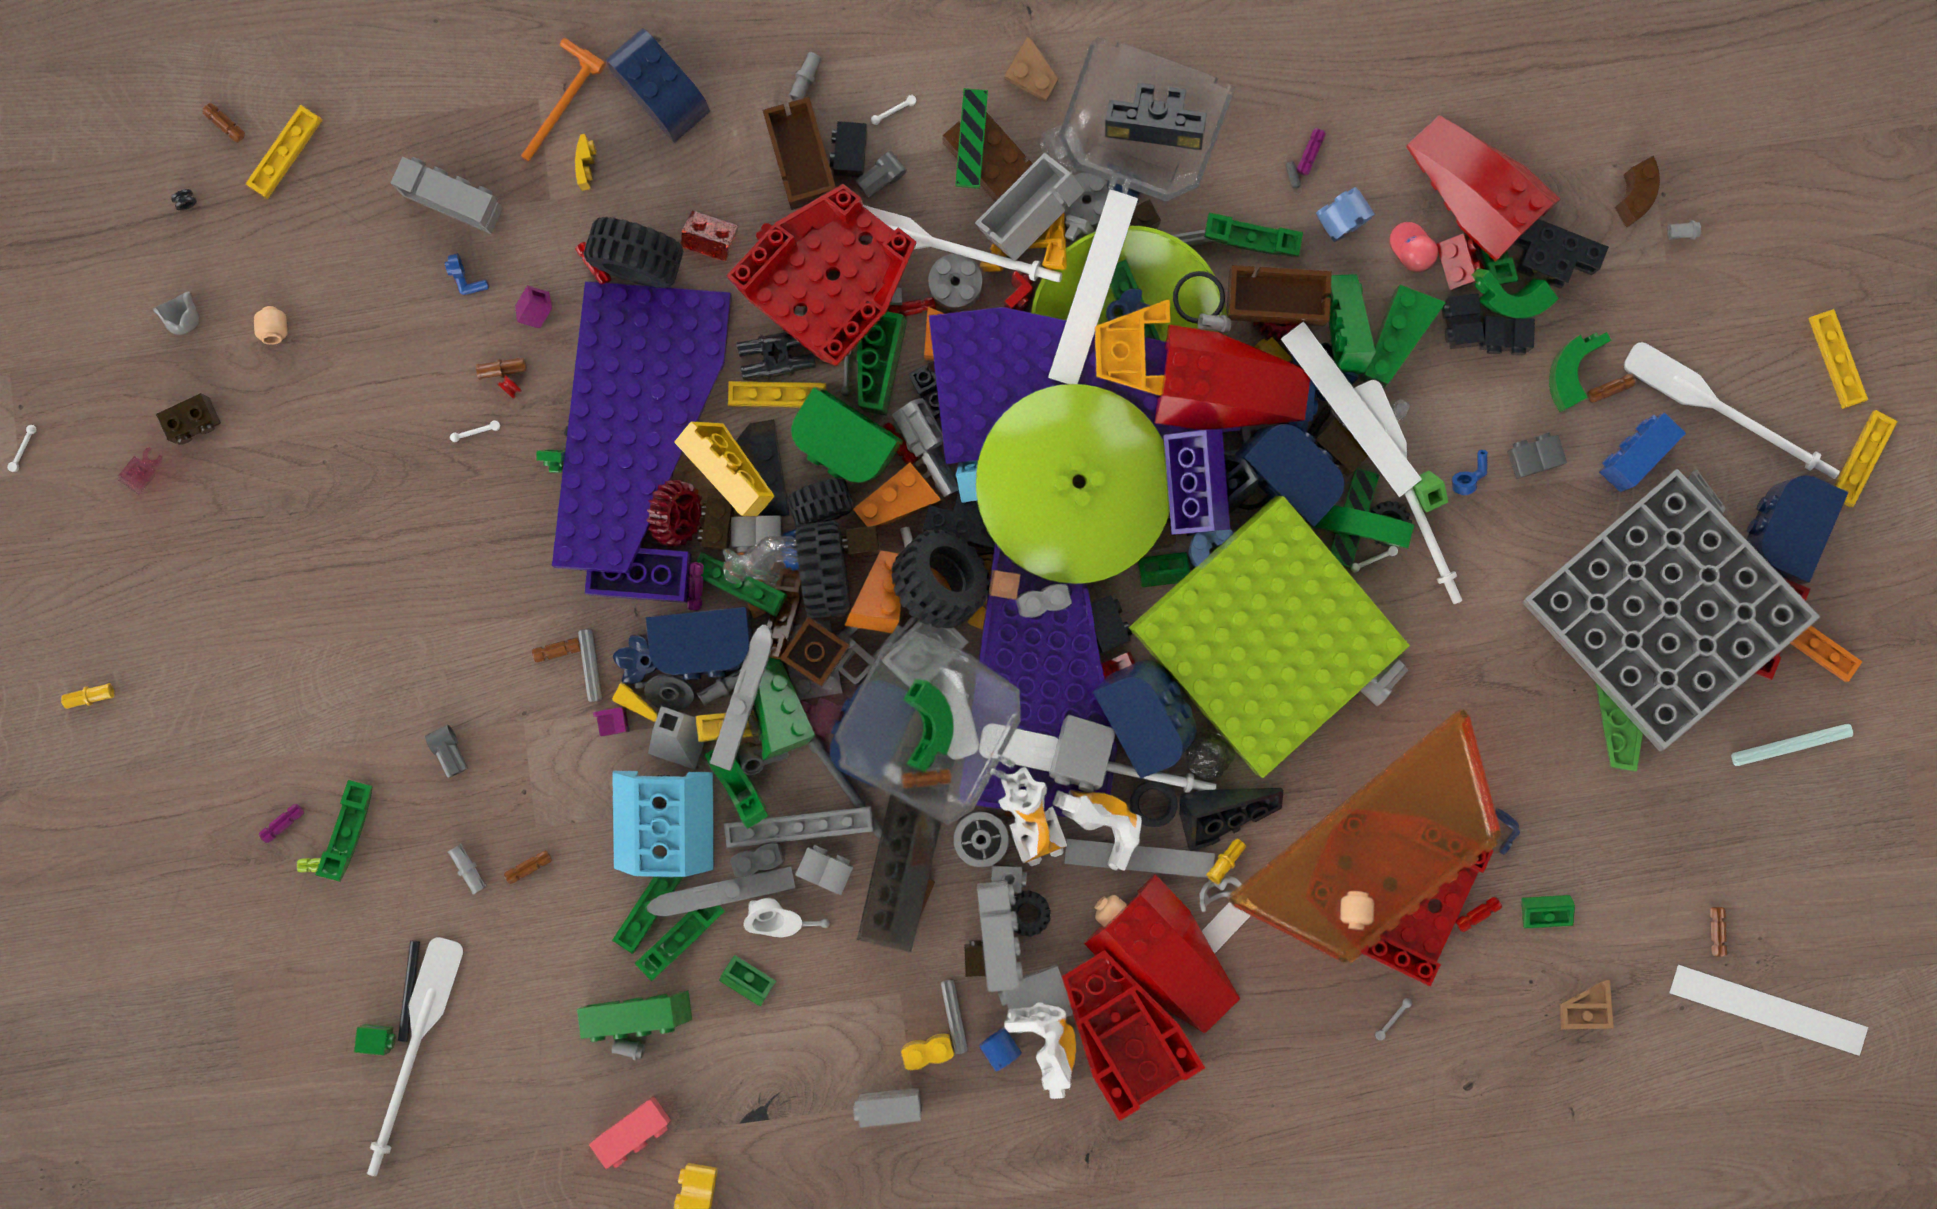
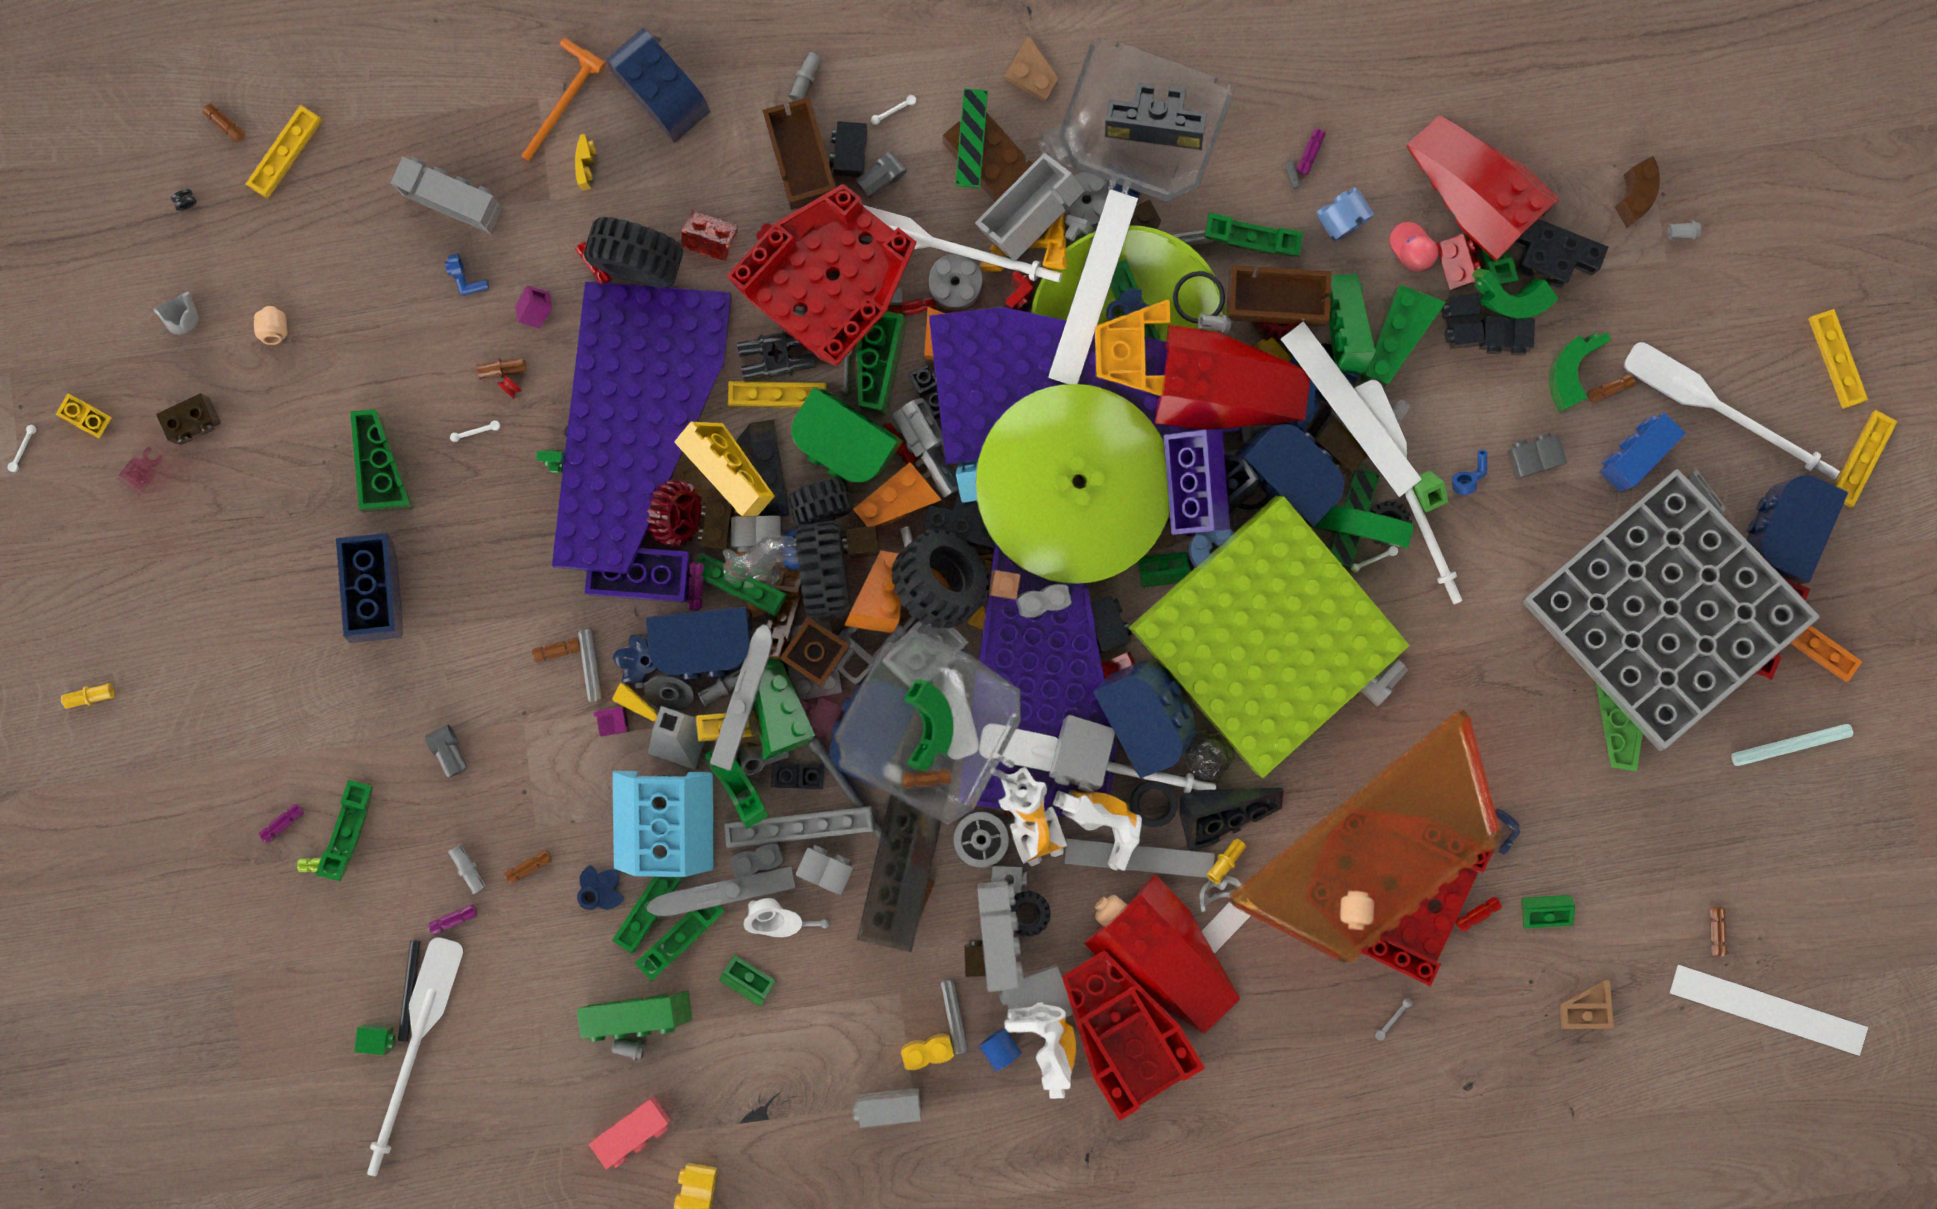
(83, 415): none -> yellow slope
(369, 588): none -> dark blue brick
(376, 469): none -> green wedge
(452, 919): none -> magenta axle
(602, 887): none -> dark blue plate
(797, 776): none -> black slope

